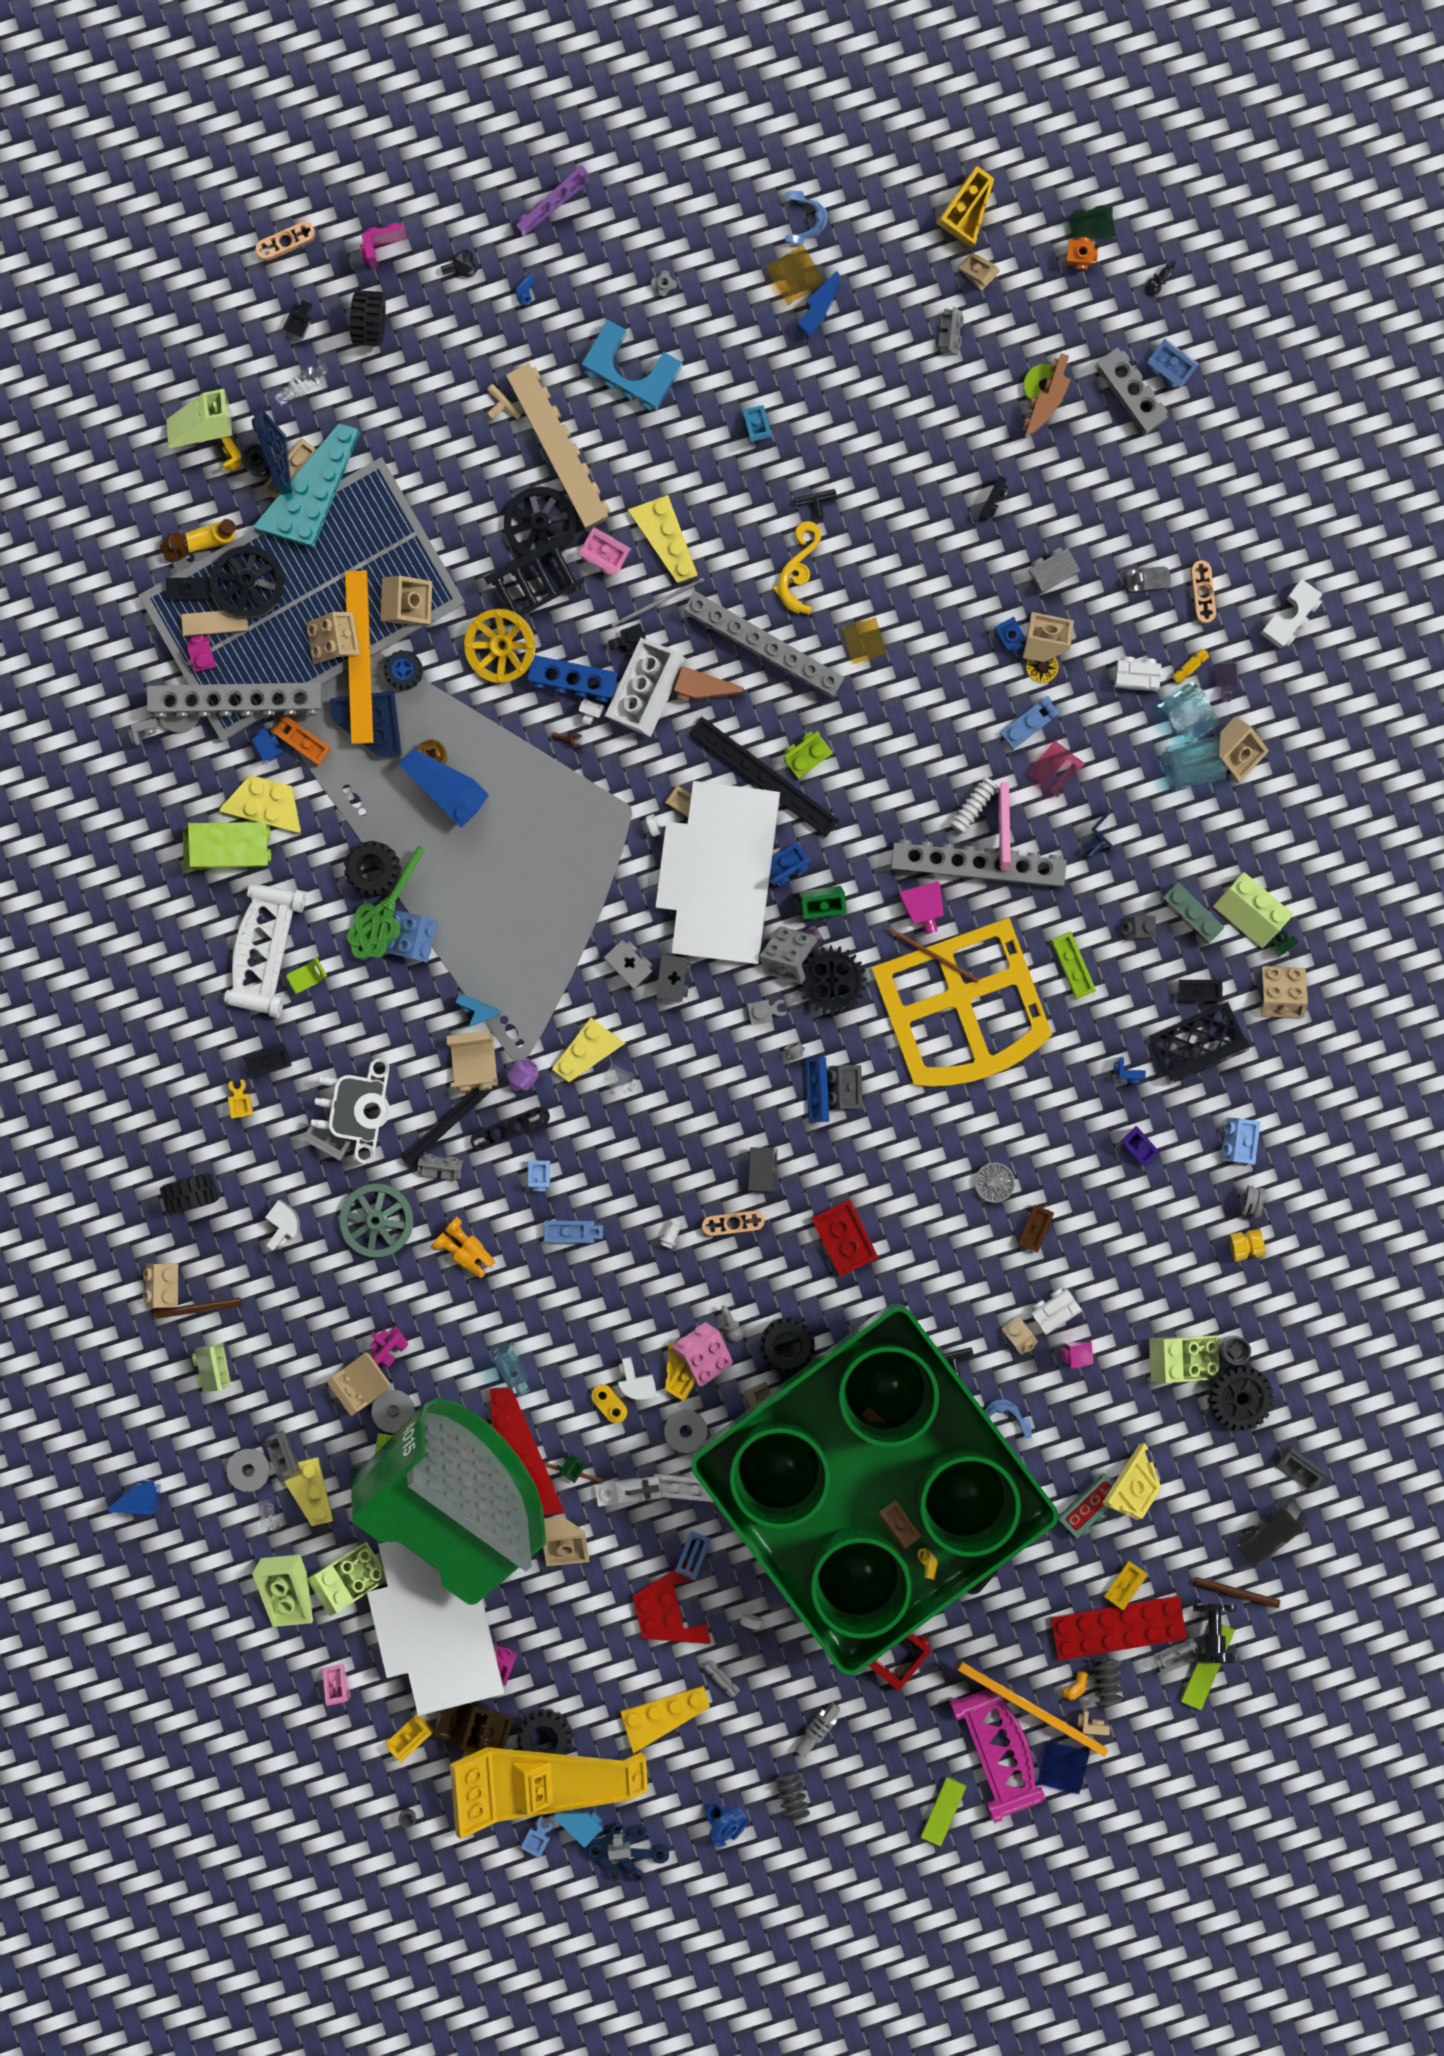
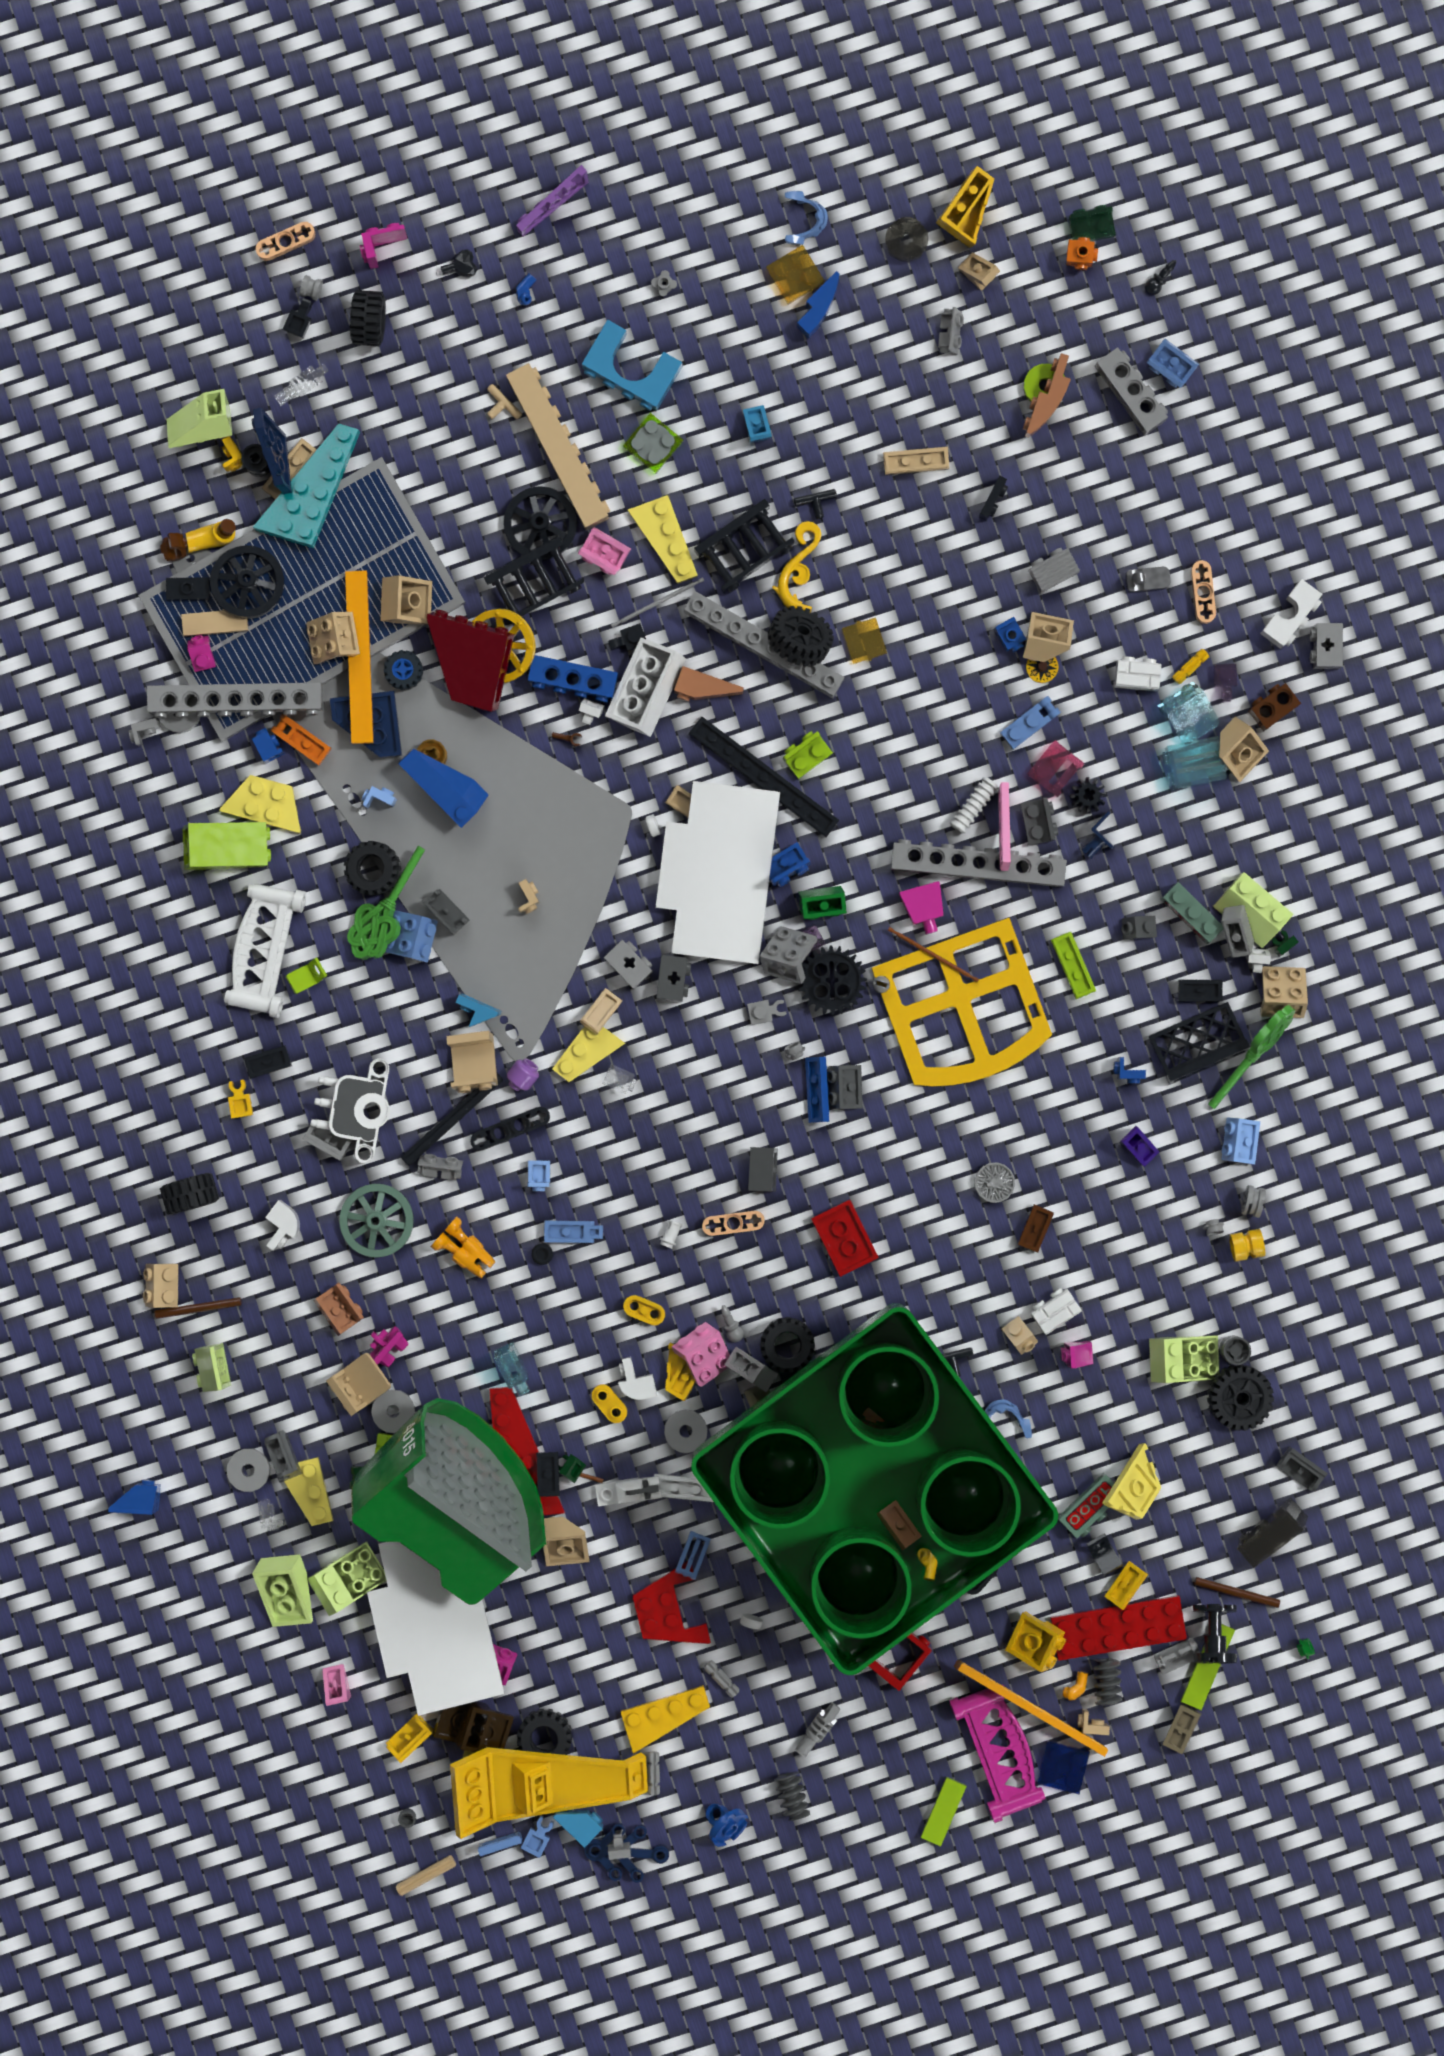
(311, 287): none -> light grey wheel
(339, 1308): none -> nougat bracket
(383, 795): none -> light blue bracket
(425, 1875): none -> tan axle
(446, 911): none -> dark grey hinge
(471, 658): none -> dark red slope
(500, 1843): none -> medium blue tile
(529, 890): none -> tan bracket
(542, 1254): none -> black plate
(548, 1474): none -> black plate
(601, 1011): none -> tan tile
(644, 1310): none -> yellow plate
(653, 443): none -> light grey piece
(653, 1773): none -> light grey axle
(743, 525): none -> black fence
(751, 1369): none -> light grey brick
(800, 636): none -> black wheel
(880, 989): none -> light grey hinge
(897, 248): none -> clear smoke plate
(916, 460): none -> tan tile
(1036, 1642): none -> yellow plate
(1038, 821): none -> dark grey bracket
(1081, 792): none -> black gear
(1104, 1554): none -> black bracket
(1182, 1729): none -> dark tan hinge
(1213, 1227): none -> light grey plate
(1237, 931): none -> light grey brick
(1258, 958): none -> white tile
(1260, 1044): none -> bright green piece
(1276, 709): none -> reddish brown brick
(1305, 1648): none -> green plate
(1333, 635): none -> light grey brick

